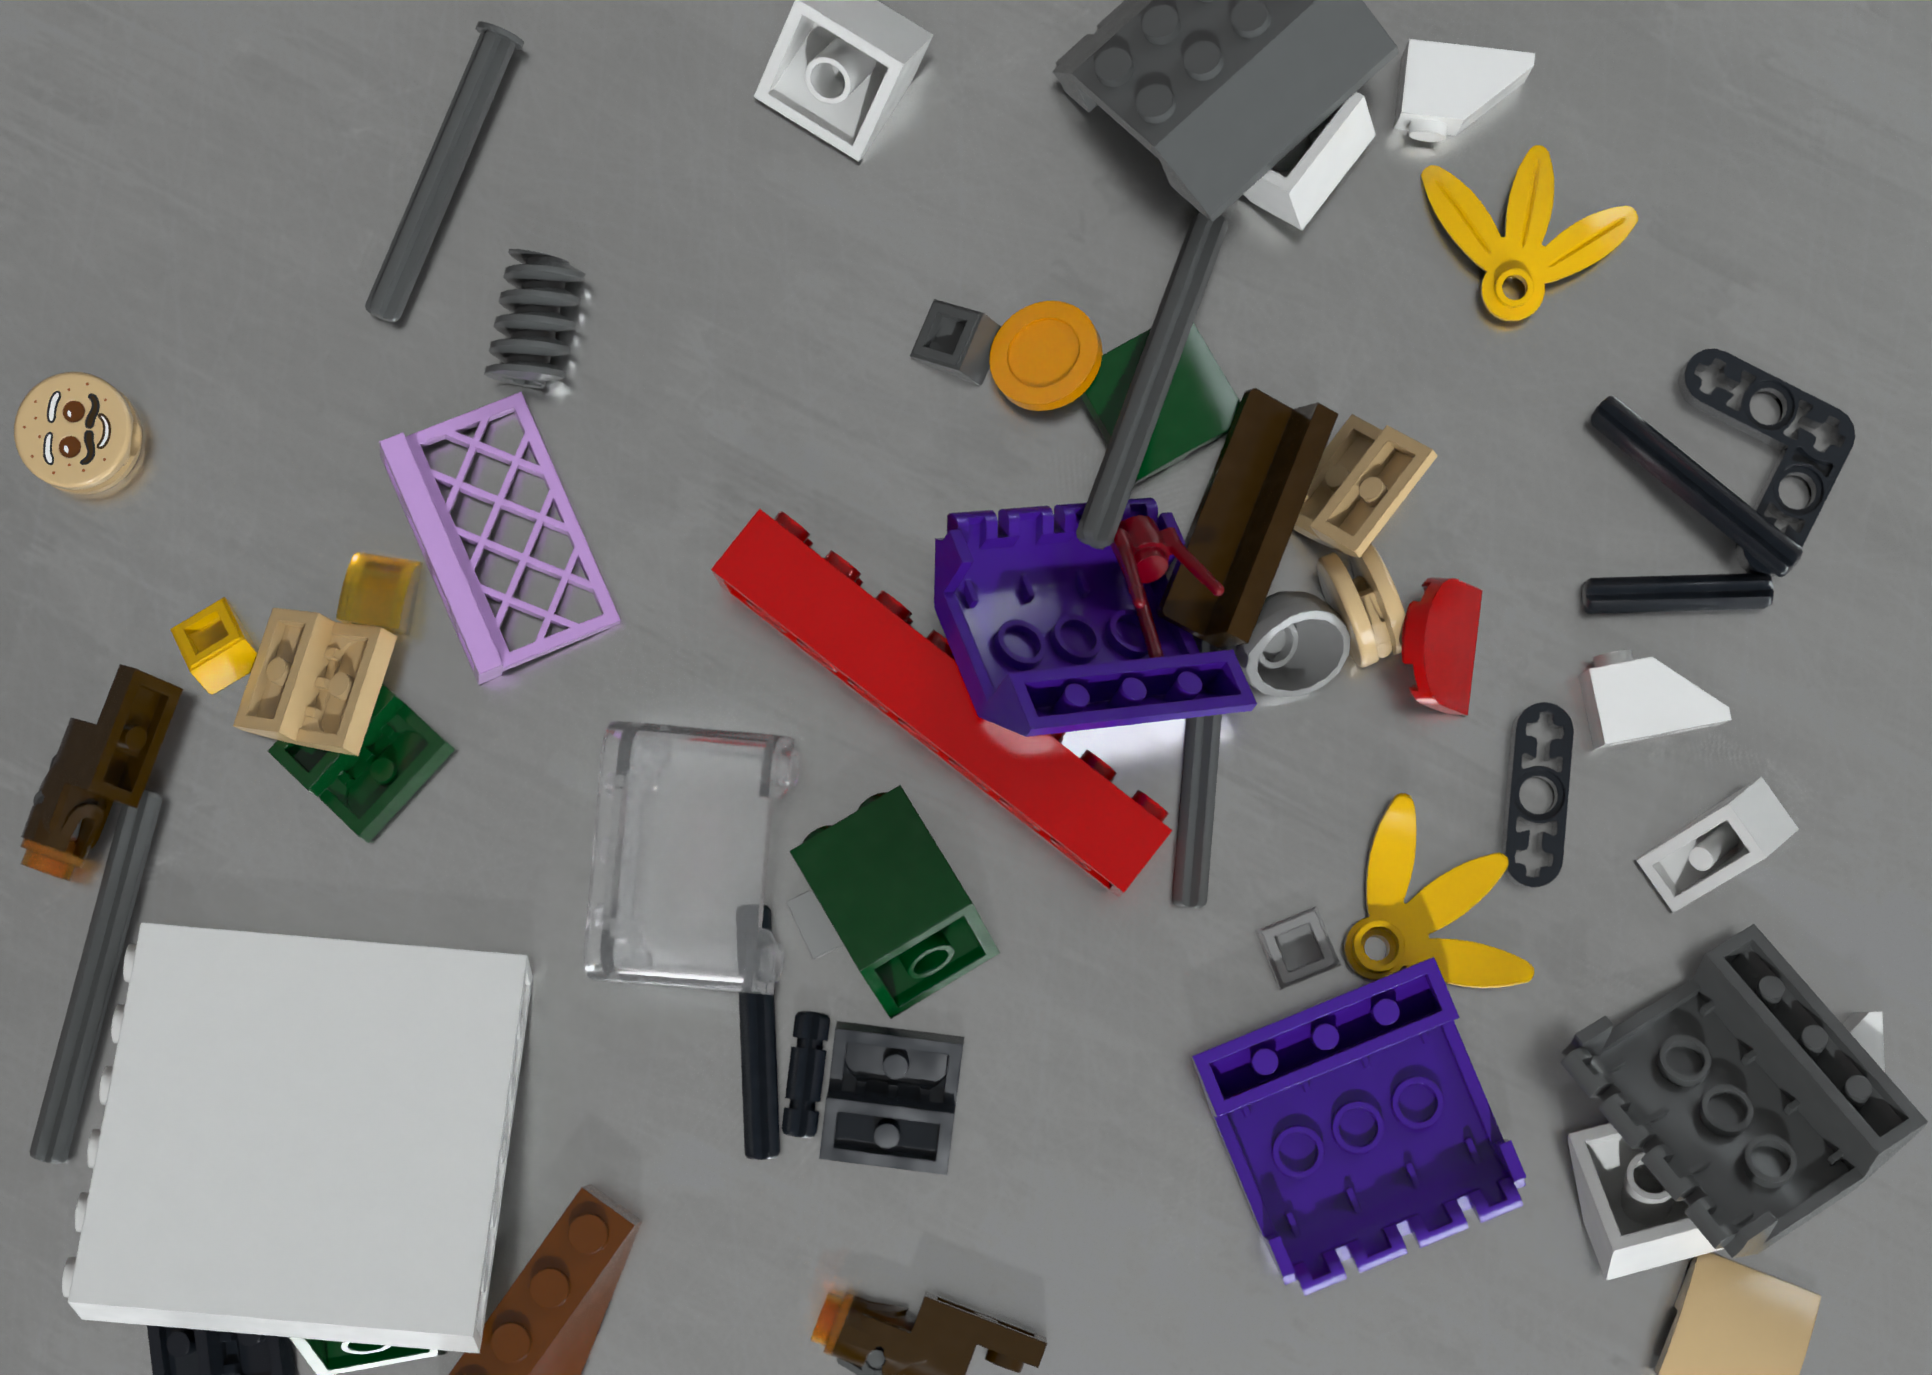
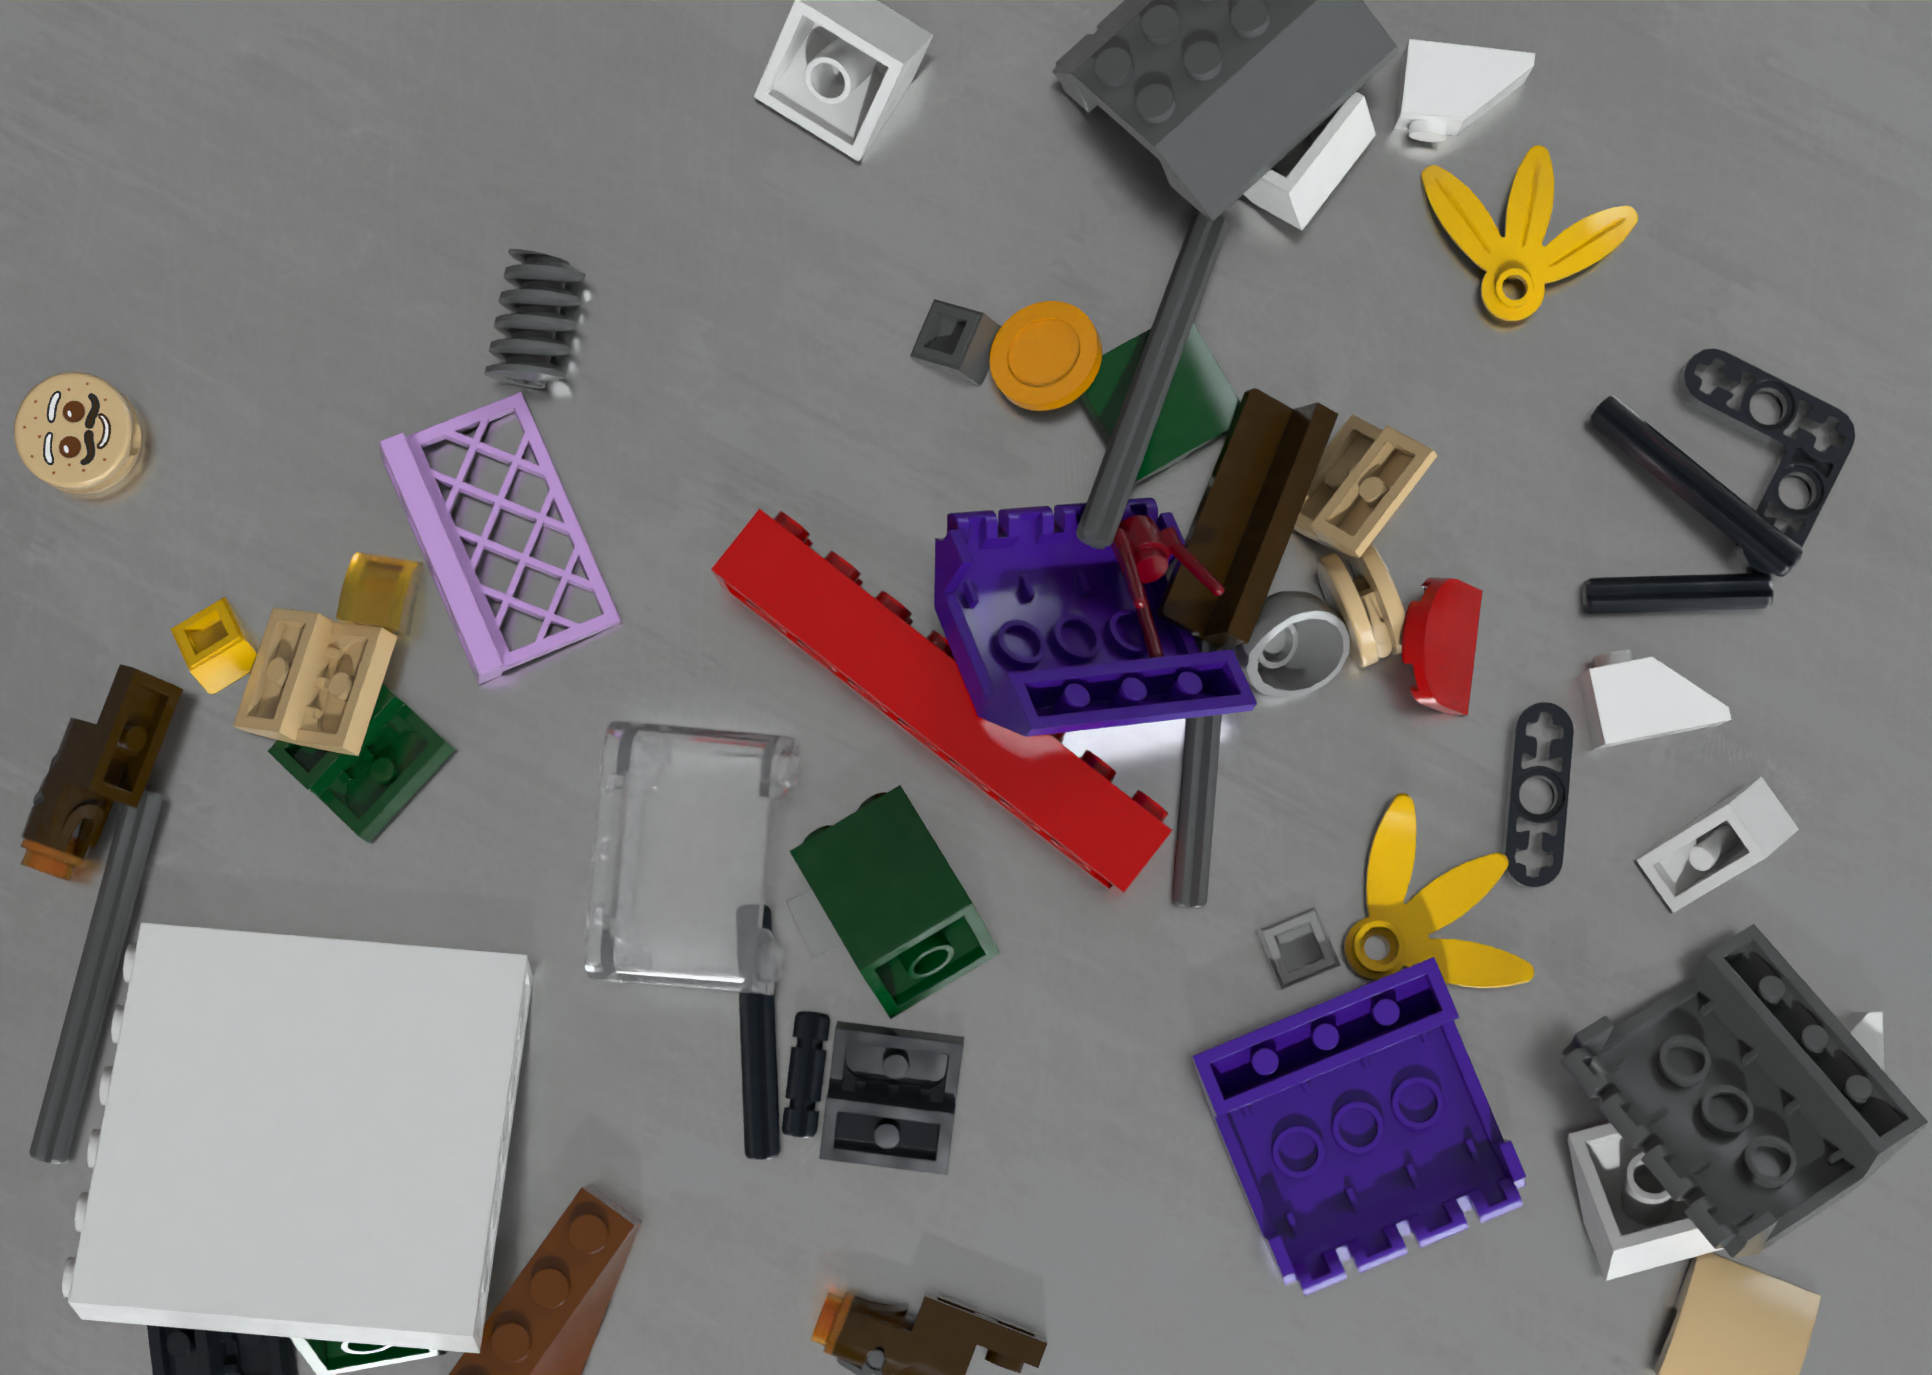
(442, 171): dark grey axle -> none

